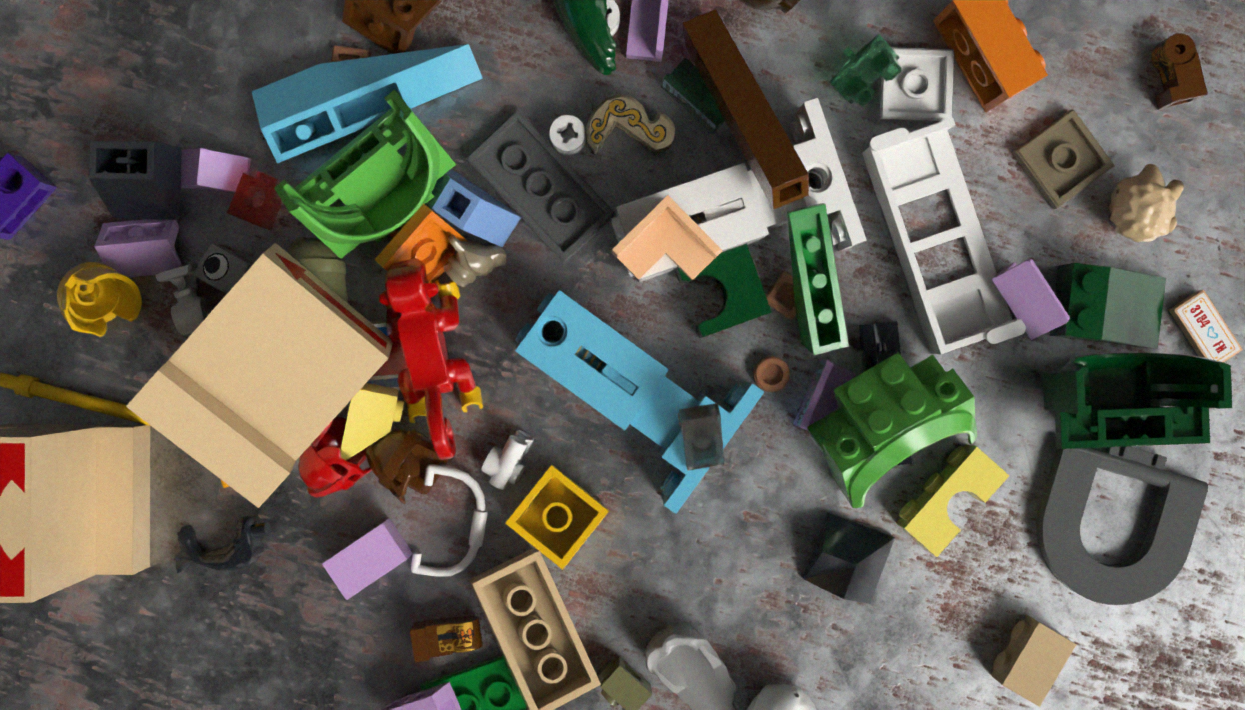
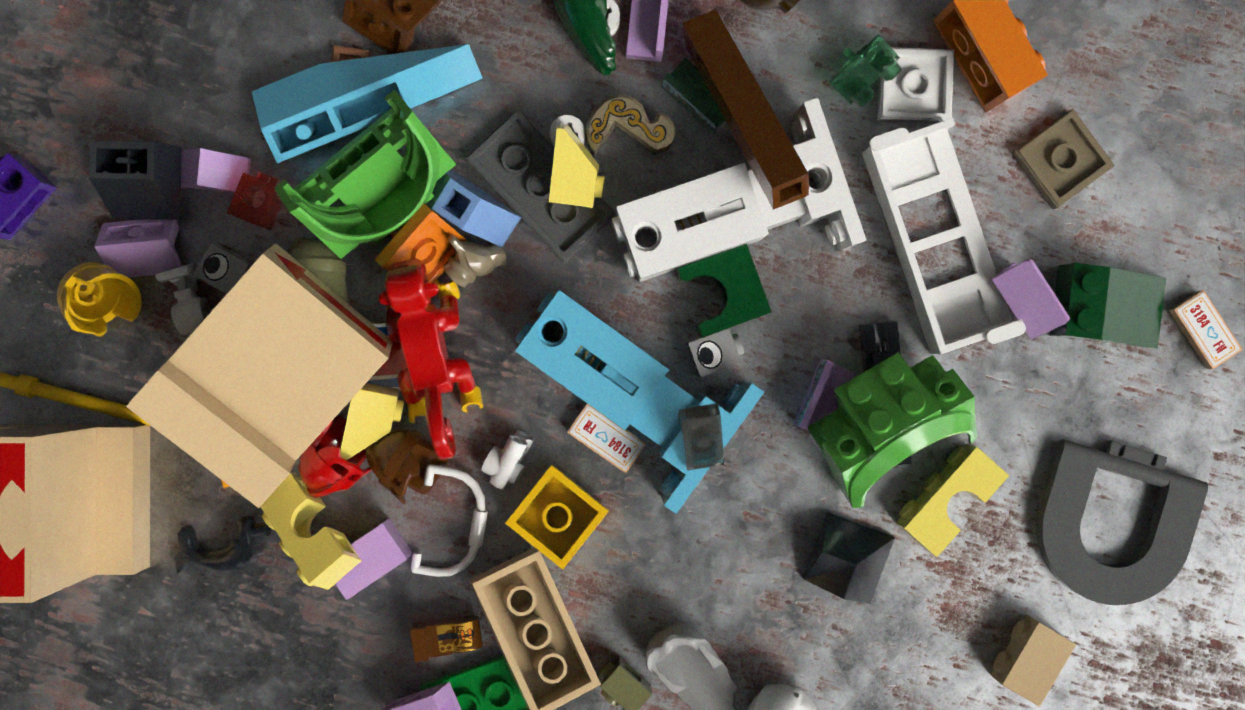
(320, 557): none -> light yellow arch
(574, 171): none -> light yellow slope
(606, 438): none -> white tile
(666, 232): light nougat panel -> none
(715, 352): none -> light grey brick
(771, 374): nougat tile -> none
(781, 296): nougat tile -> none
(815, 281): green slope -> none
(1122, 399): dark green piece -> none
(1144, 205): tan animal -> none
(1179, 71): reddish brown leg -> none

